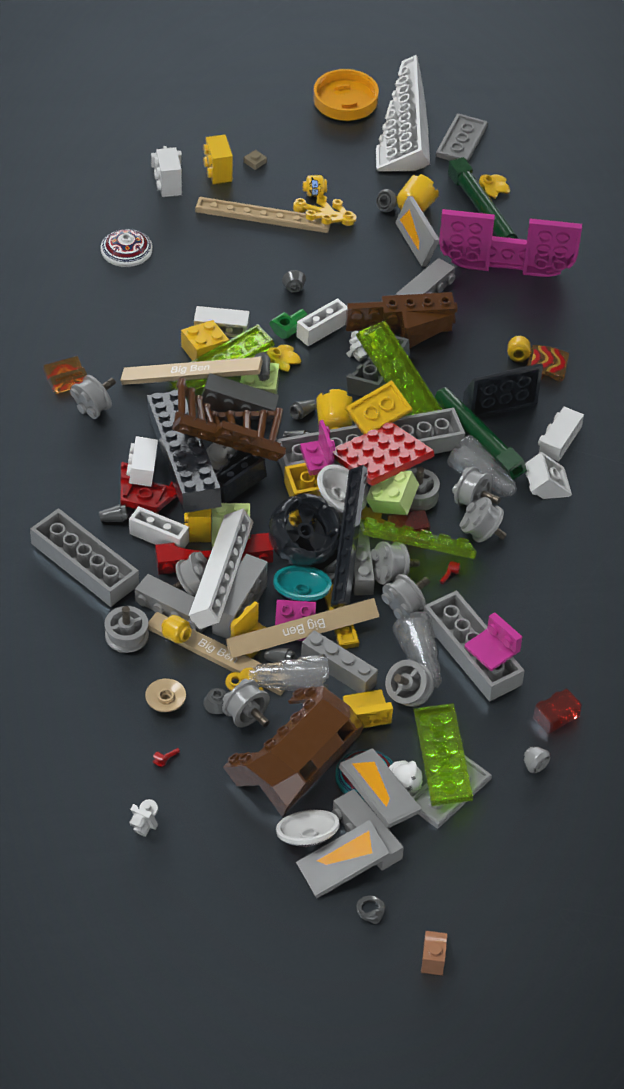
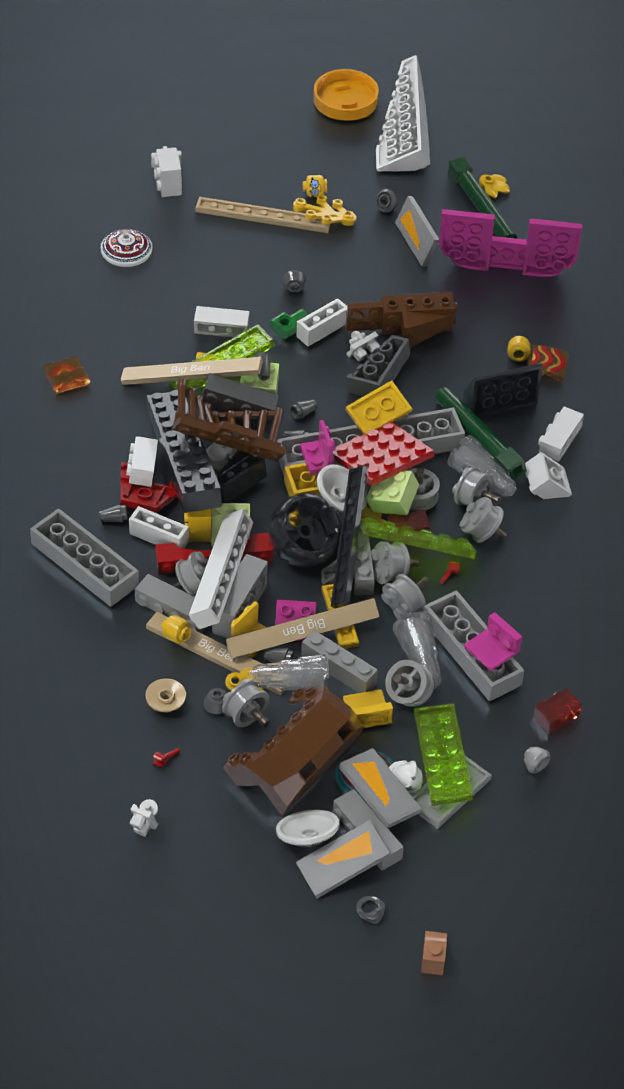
(92, 396): light grey wheel -> none
(126, 629): light grey wheel -> none
(201, 339): yellow brick -> none
(218, 159): yellow brick -> none
(255, 159): dark tan plate -> none
(283, 356): yellow plate -> none
(302, 583): teal dish -> none
(332, 408): yellow cylinder -> none
(396, 366): clear neon green plate -> none
(421, 189): yellow cylinder -> none
(431, 279): light grey brick -> none
(461, 138): light grey tile -> none

